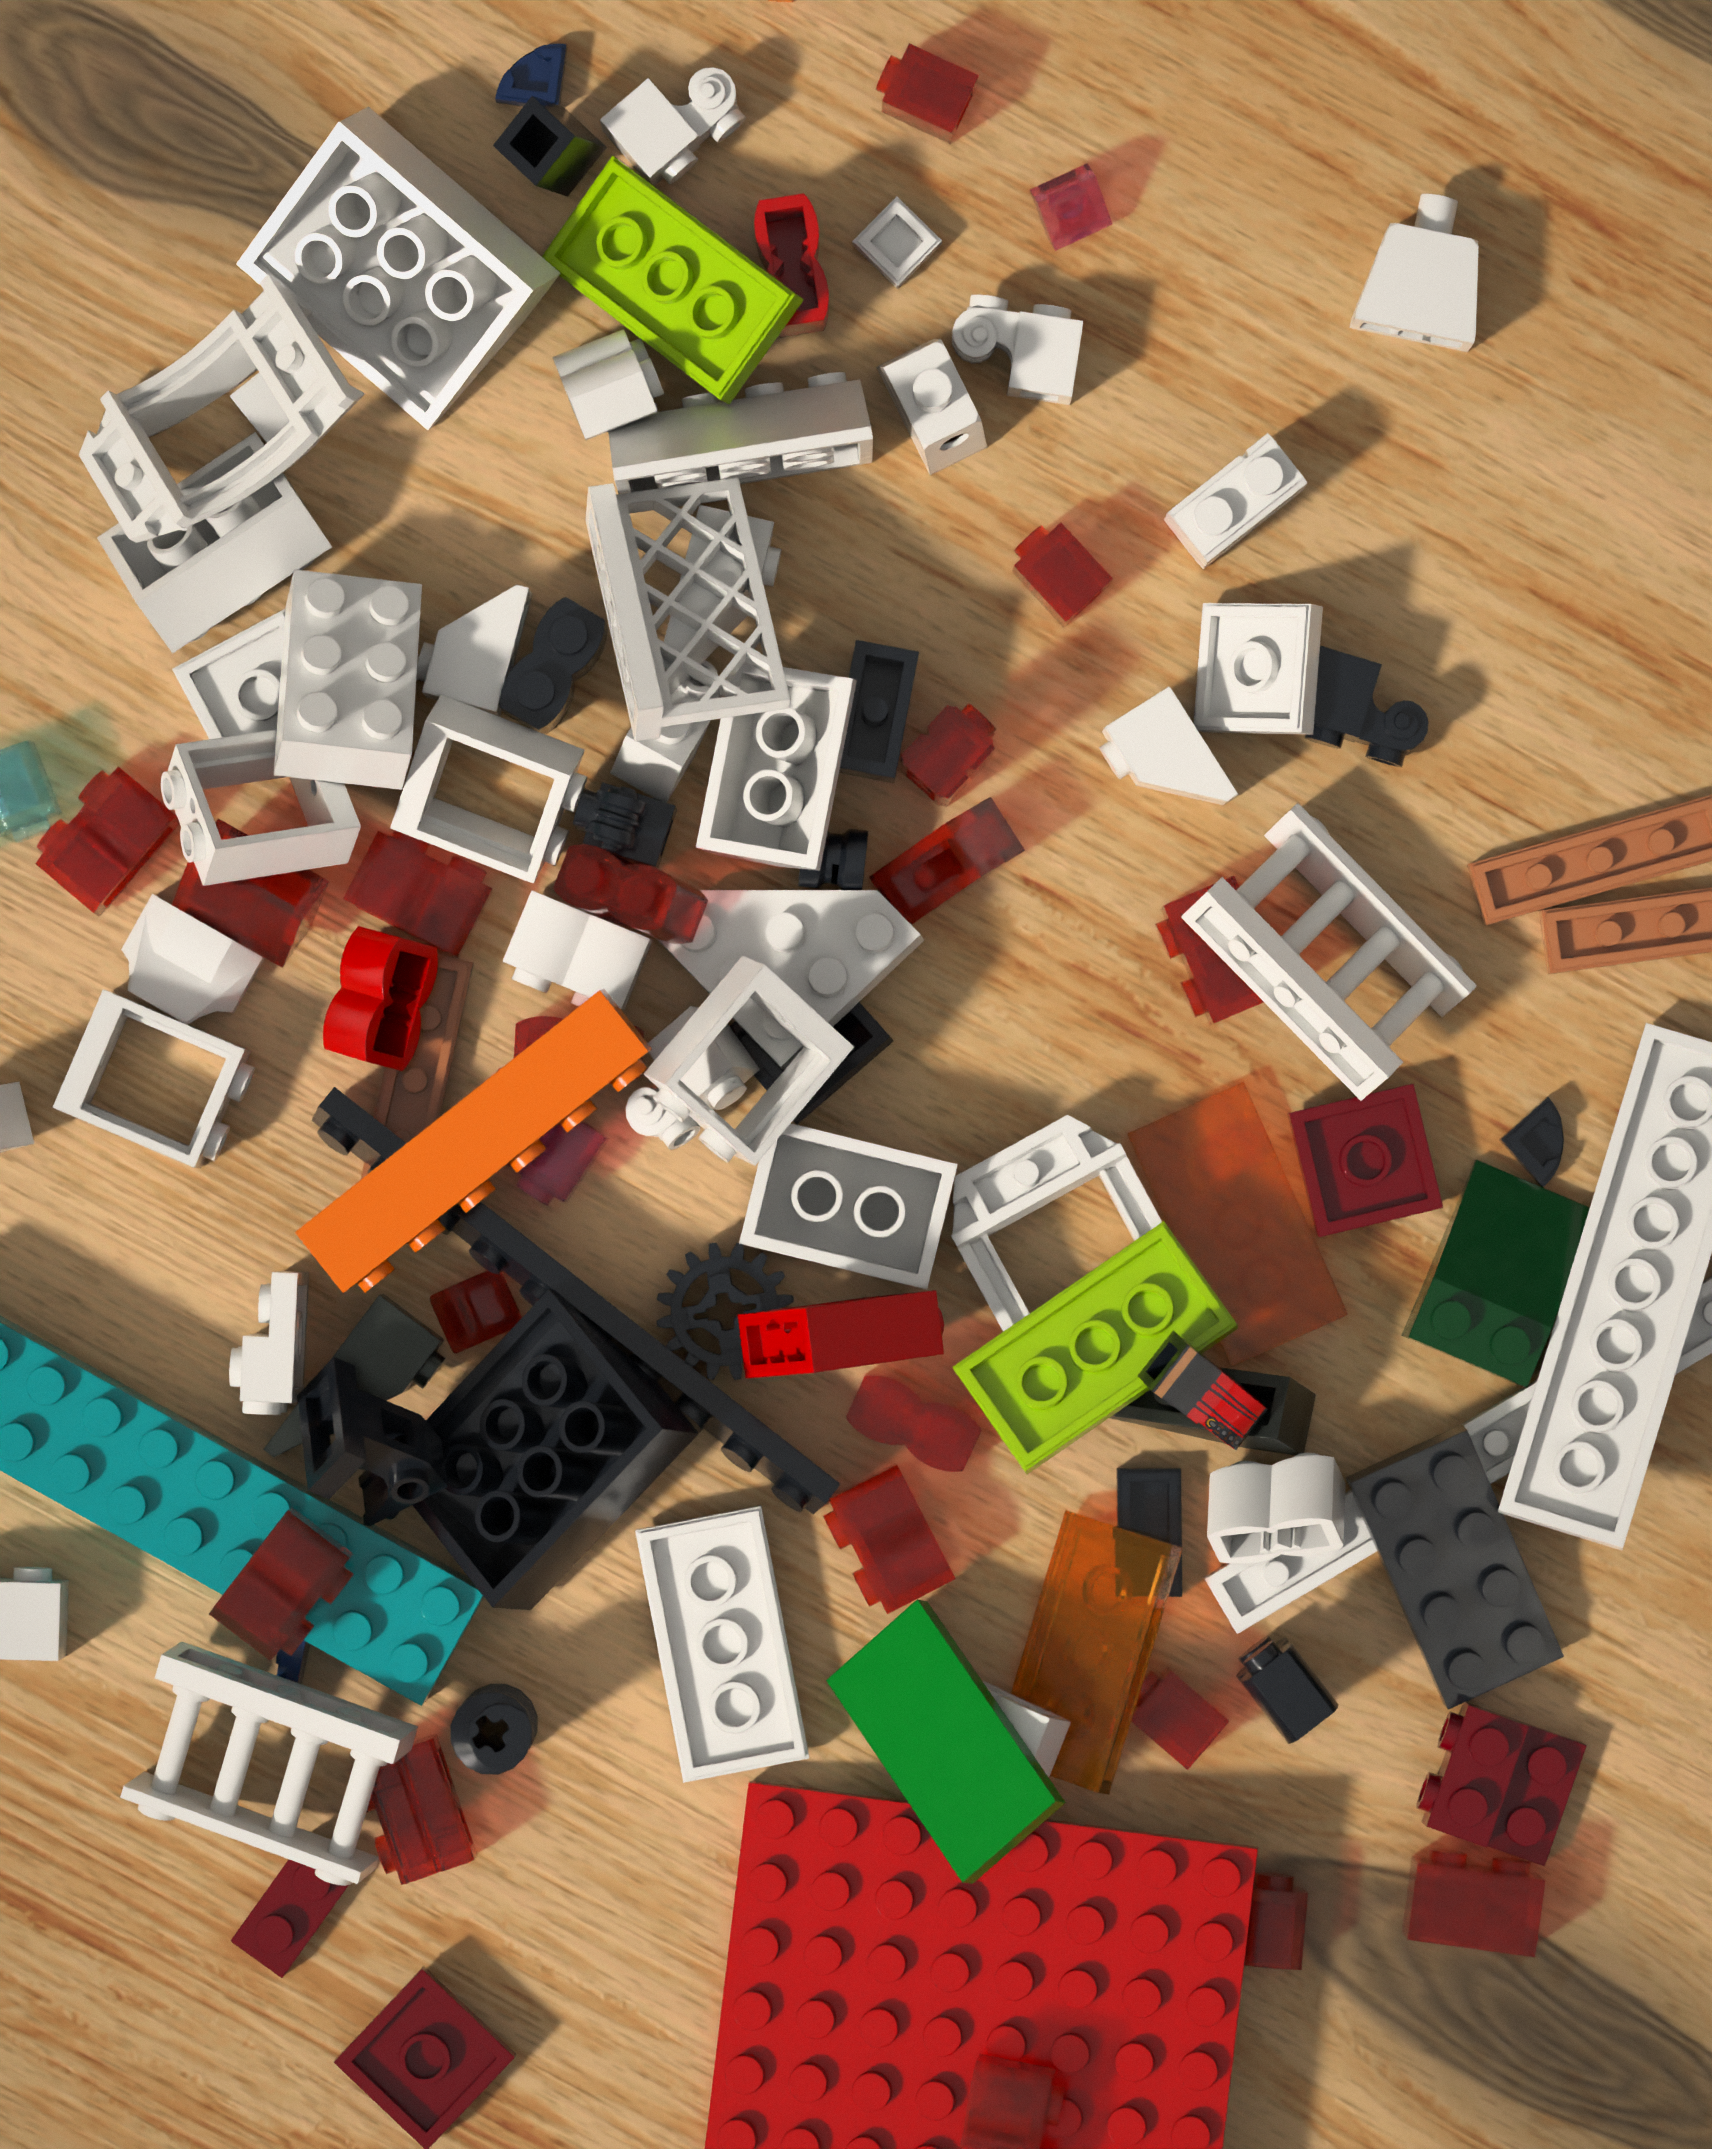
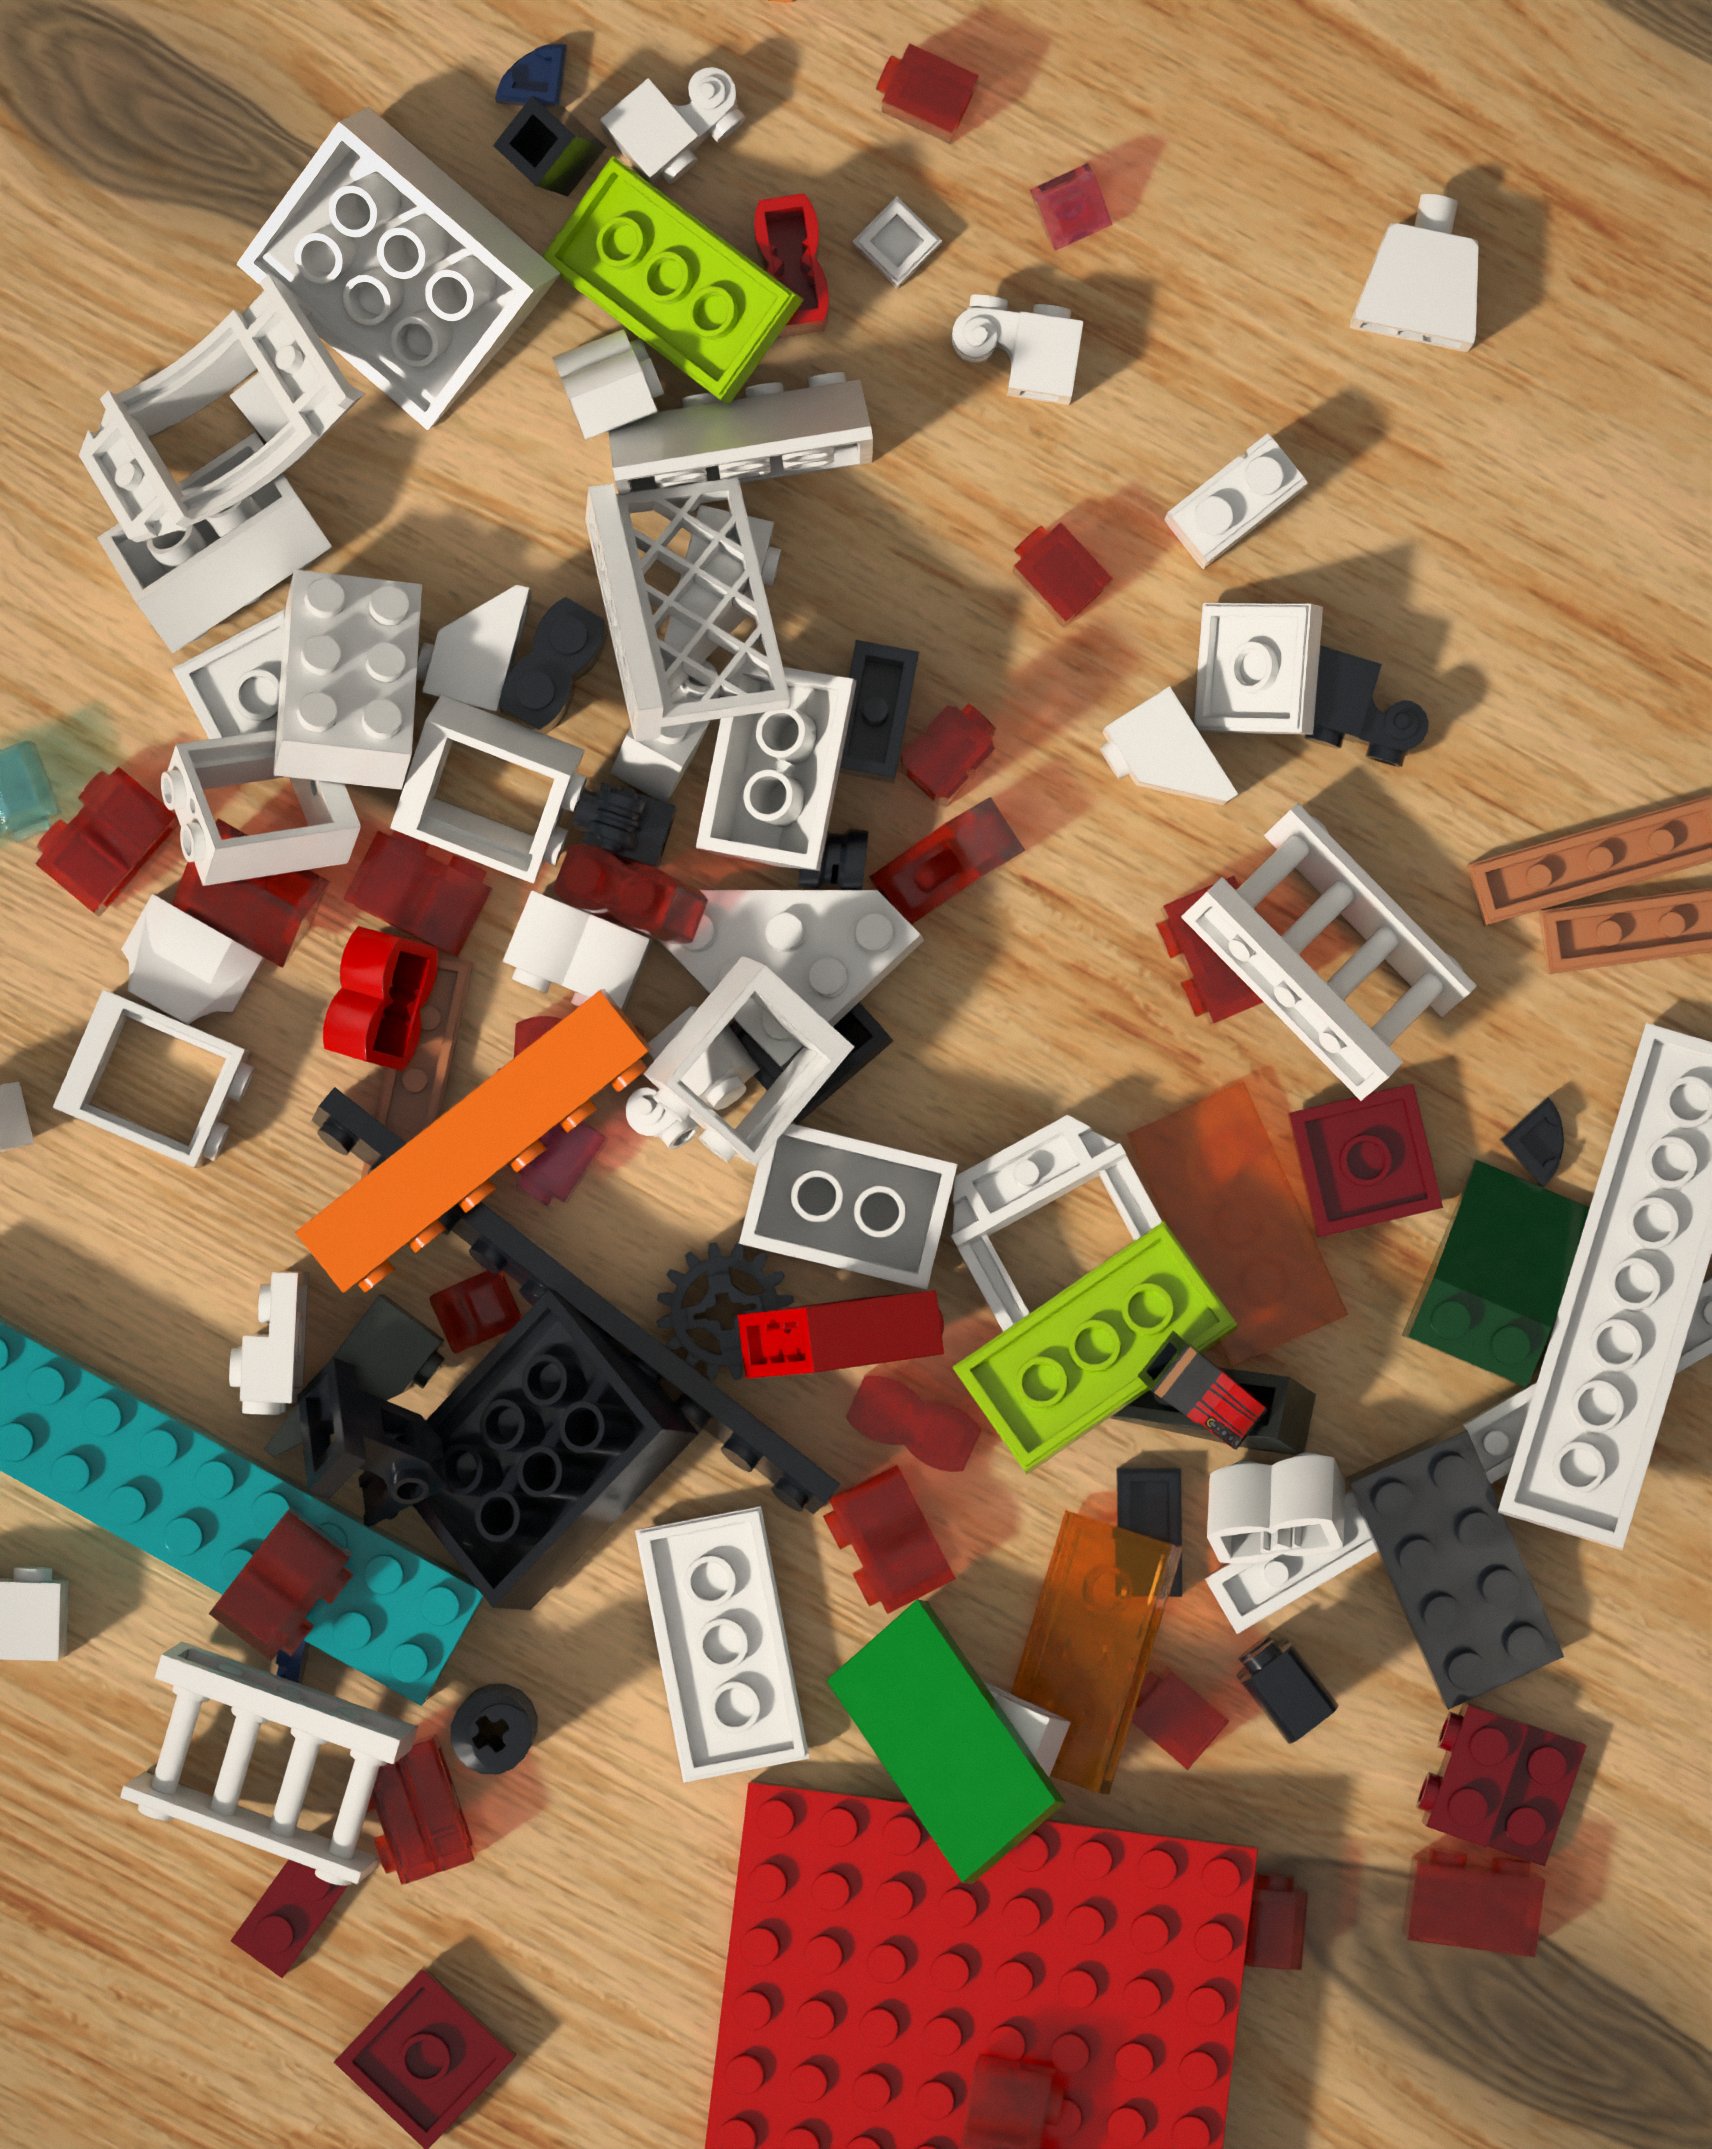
(934, 405): white torso -> none

